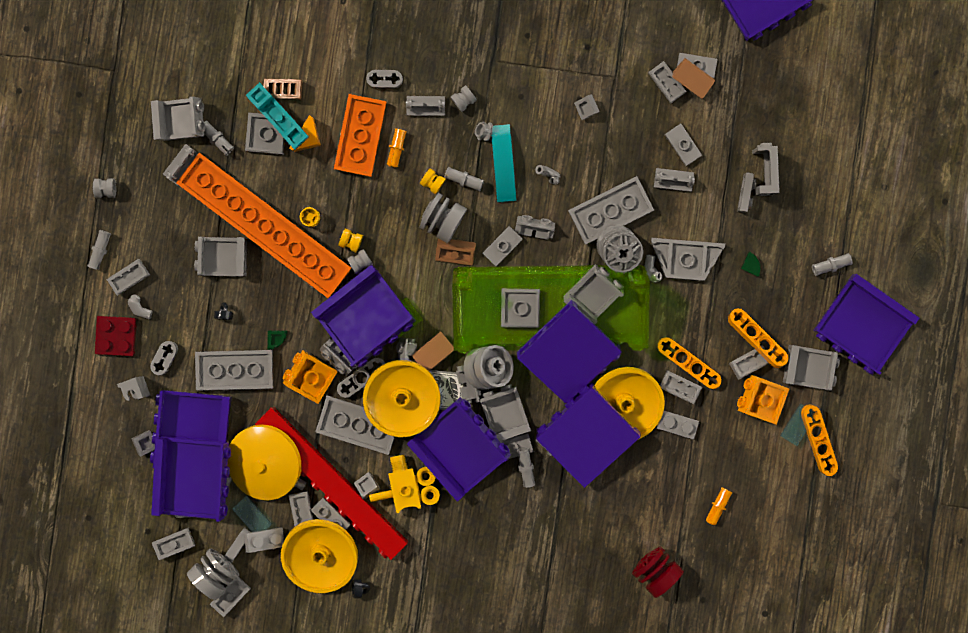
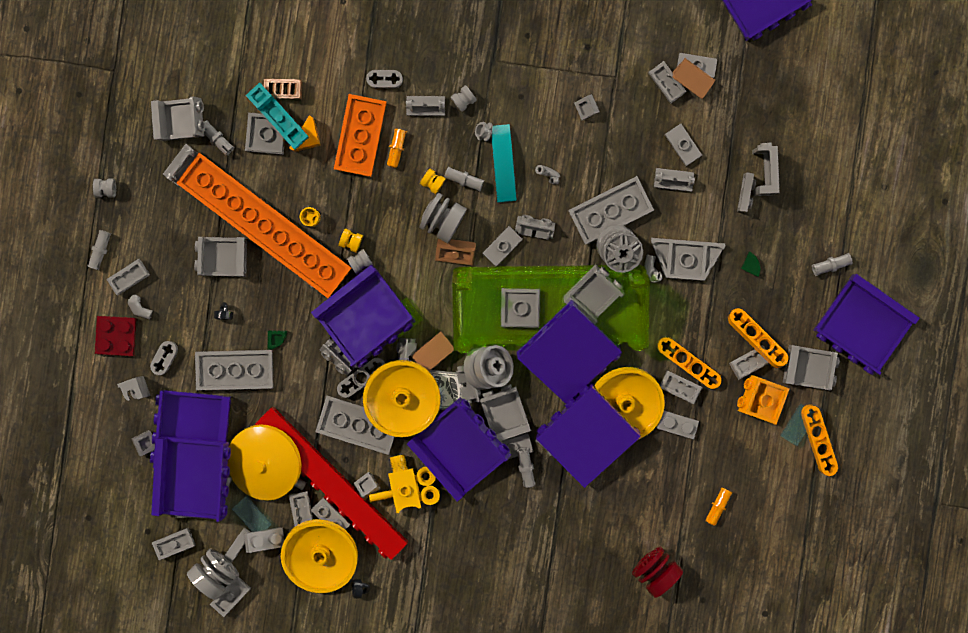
(309, 376): light orange plate -> none

